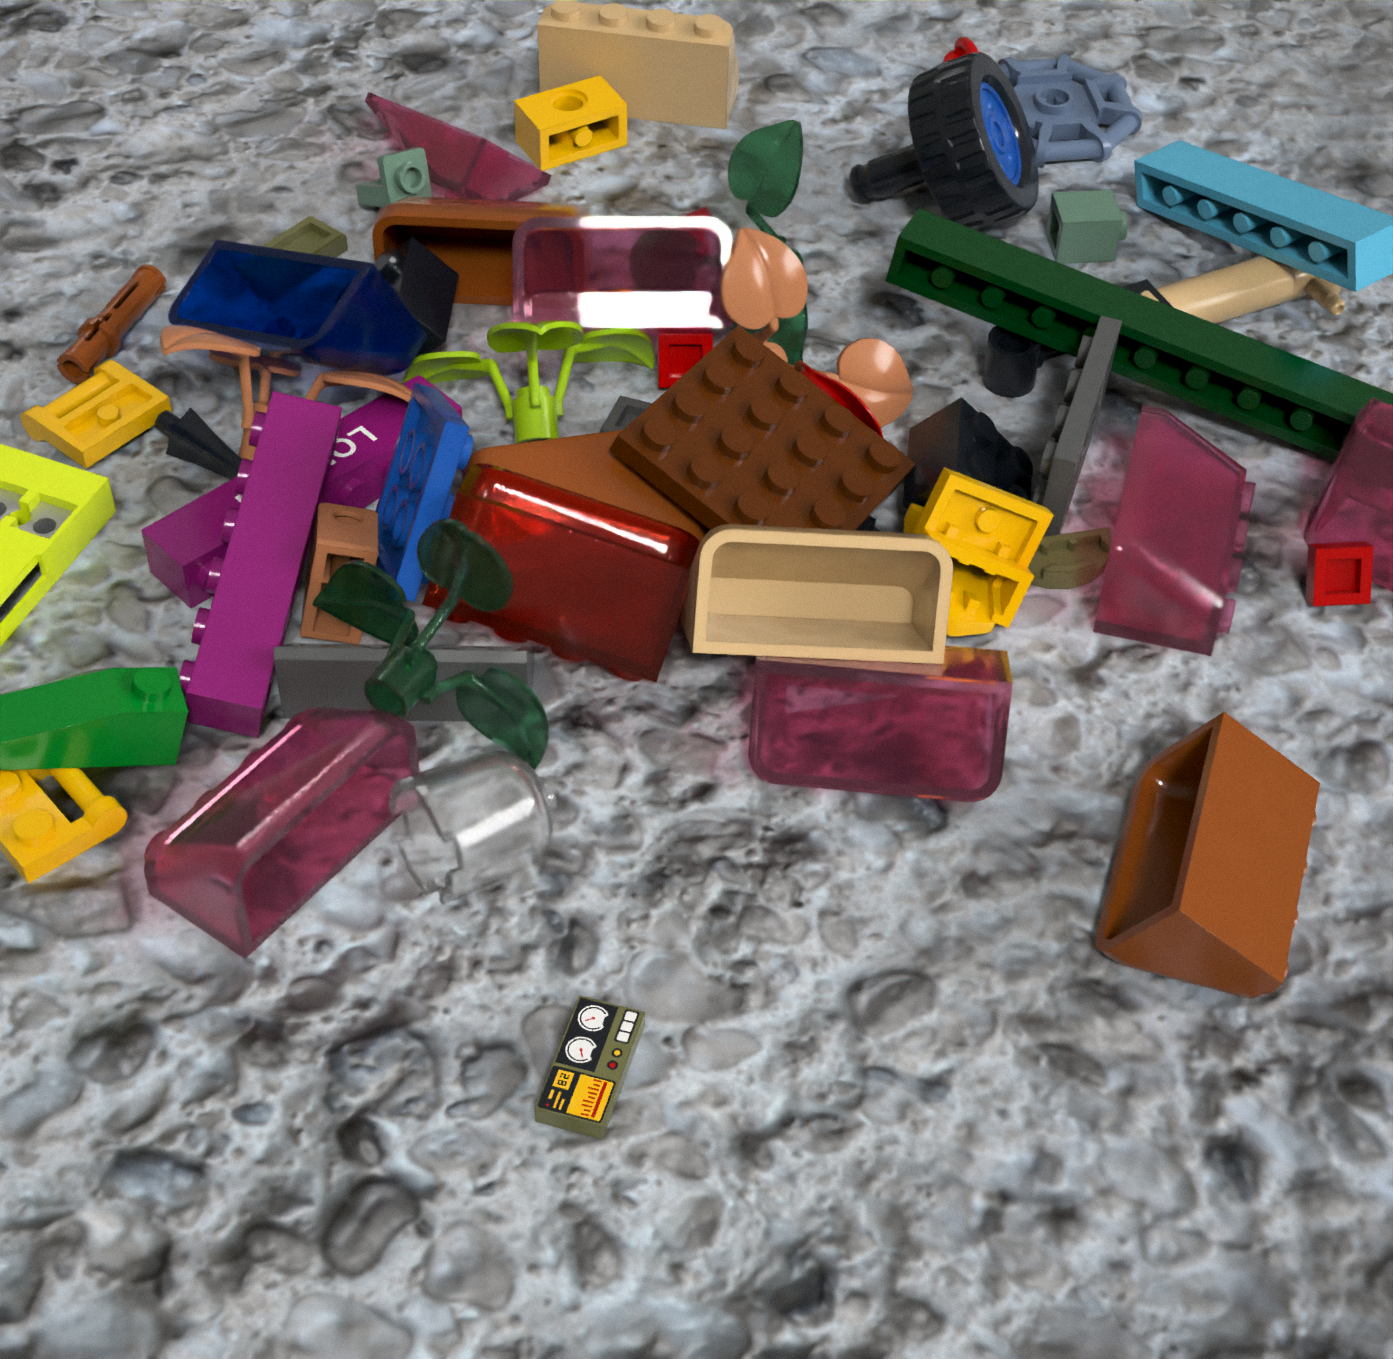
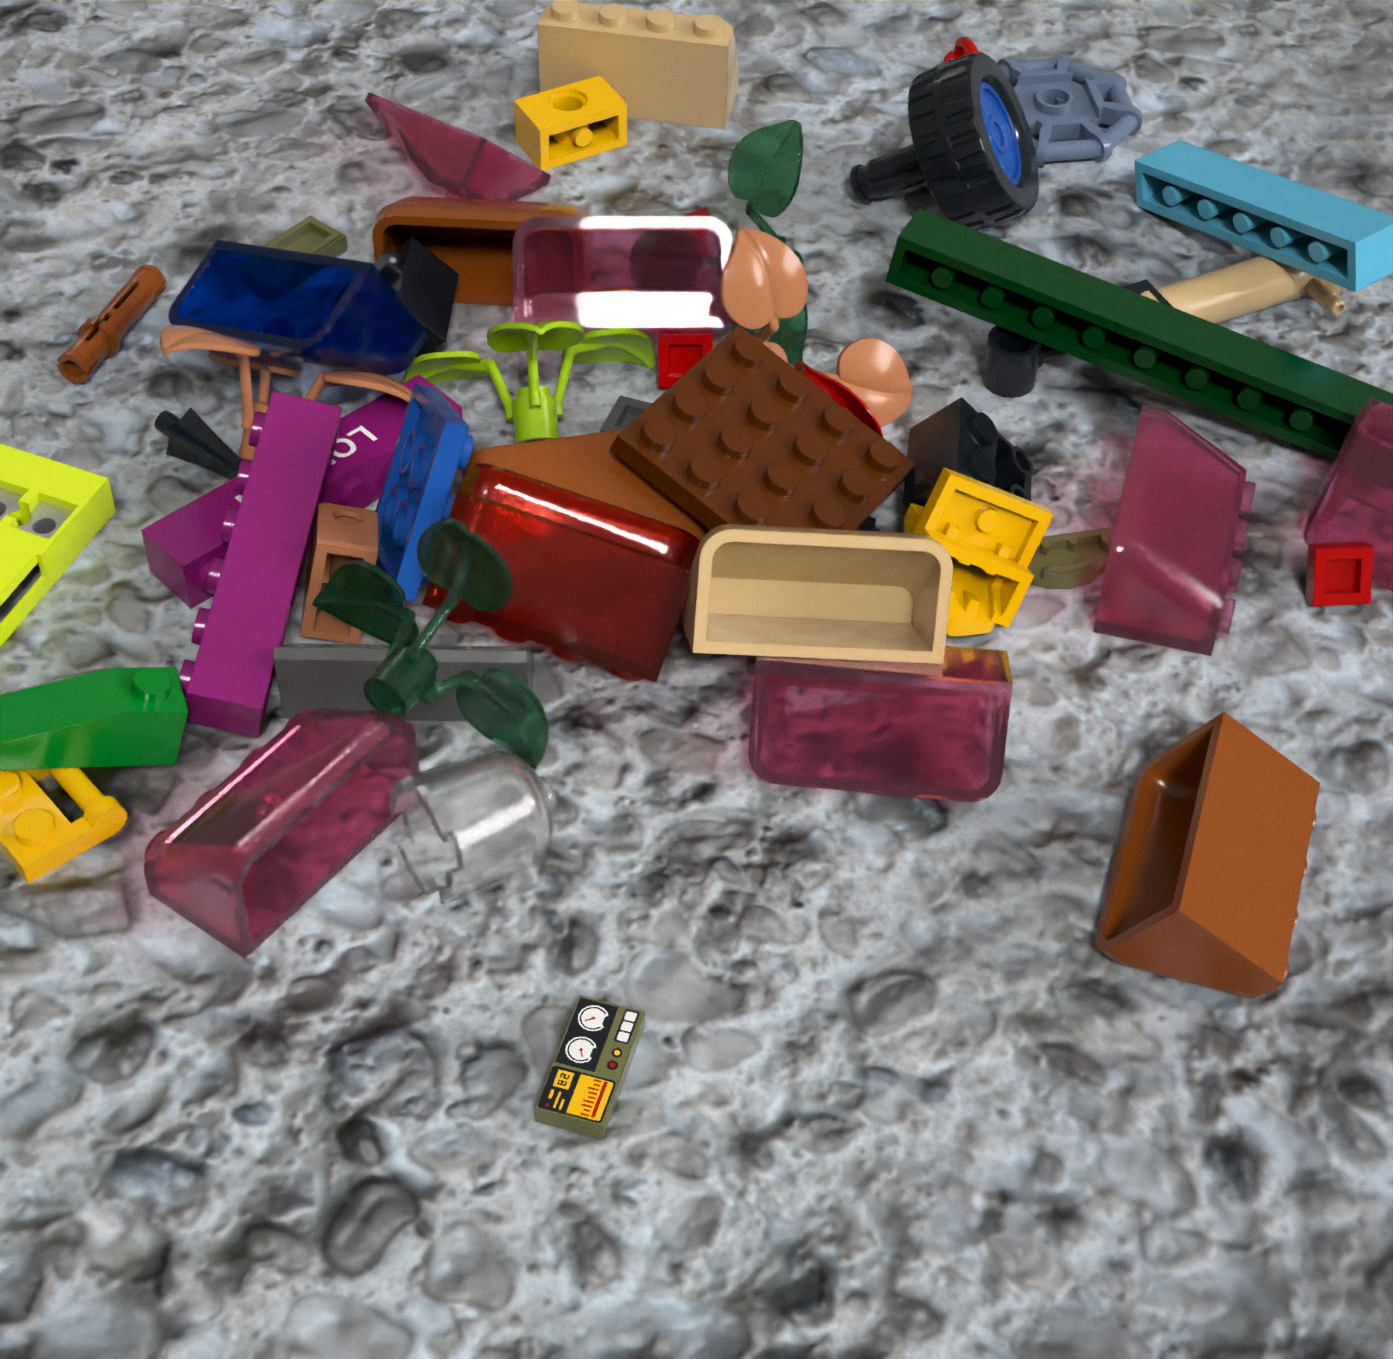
(97, 414): yellow plate -> none
(401, 176): sand green bracket -> none
(1076, 422): dark grey plate -> none
(1085, 226): sand green brick -> none

